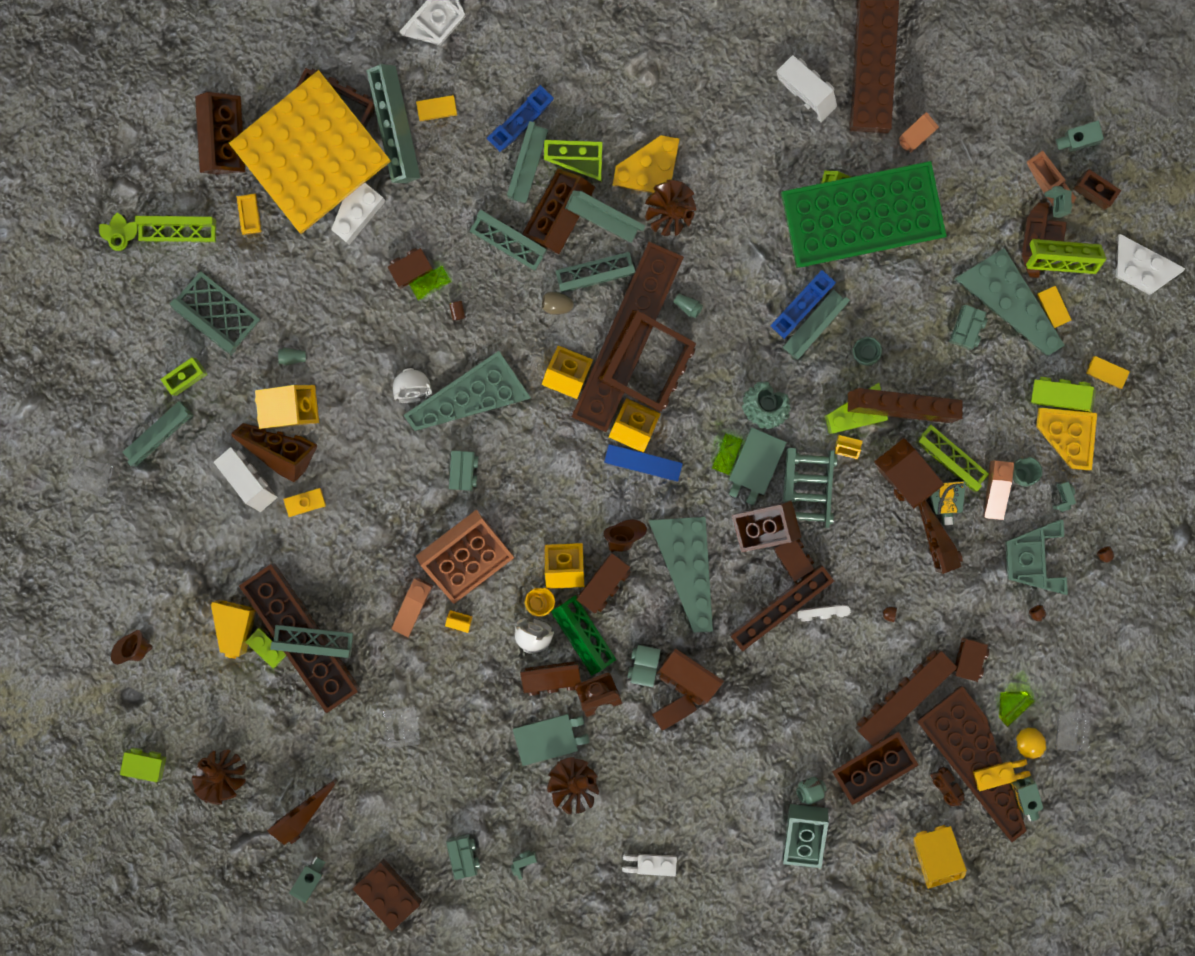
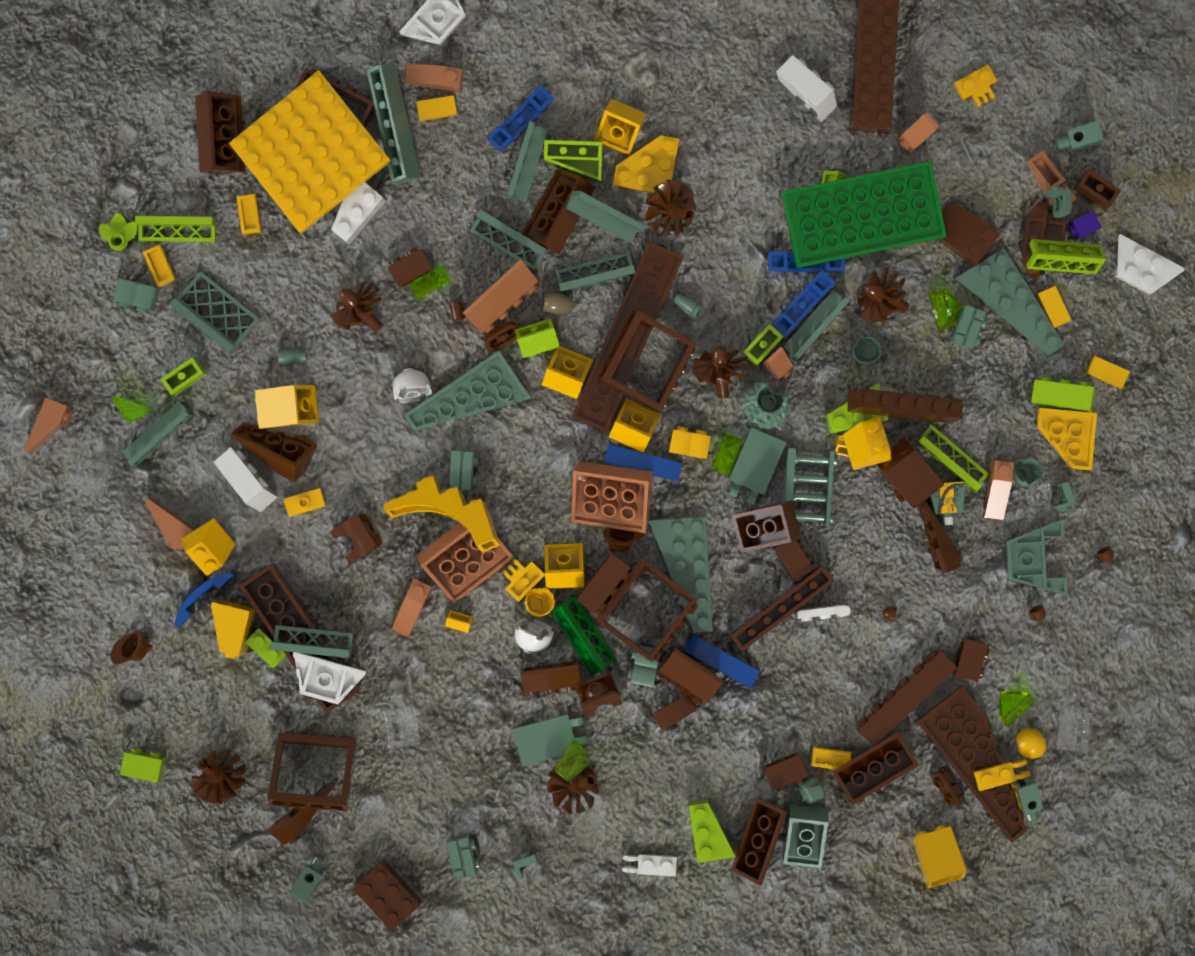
(49, 421): none -> nougat slope
(130, 410): none -> clear neon green slope
(136, 294): none -> sand green brick
(159, 265): none -> yellow tile
(171, 525): none -> nougat slope
(185, 611): none -> blue slope
(208, 546): none -> yellow slope
(312, 801): none -> reddish brown window
(325, 678): none -> white wing
(356, 308): none -> reddish brown piece
(362, 534): none -> reddish brown piece
(435, 77): none -> nougat slope
(451, 503): none -> yellow arch
(501, 297): none -> nougat slope
(501, 336): none -> reddish brown plate
(522, 578): none -> yellow hinge
(537, 338): none -> lime brick
(573, 761): none -> clear neon green slope
(611, 496): none -> nougat slope
(620, 126): none -> yellow slope
(624, 589): none -> reddish brown window
(689, 443): none -> yellow brick
(707, 833): none -> lime wedge
(718, 368): none -> reddish brown piece
(721, 661): none -> blue slope
(759, 840): none -> reddish brown slope
(762, 345): none -> lime brick
(778, 364): none -> nougat slope
(785, 263): none -> blue slope
(785, 771): none -> reddish brown brick
(829, 758): none -> yellow plate
(867, 444): none -> yellow slope
(880, 299): none -> reddish brown piece
(945, 308): none -> clear neon green slope
(967, 234): none -> reddish brown slope
(977, 85): none -> yellow hinge
(1084, 225): none -> dark purple brick

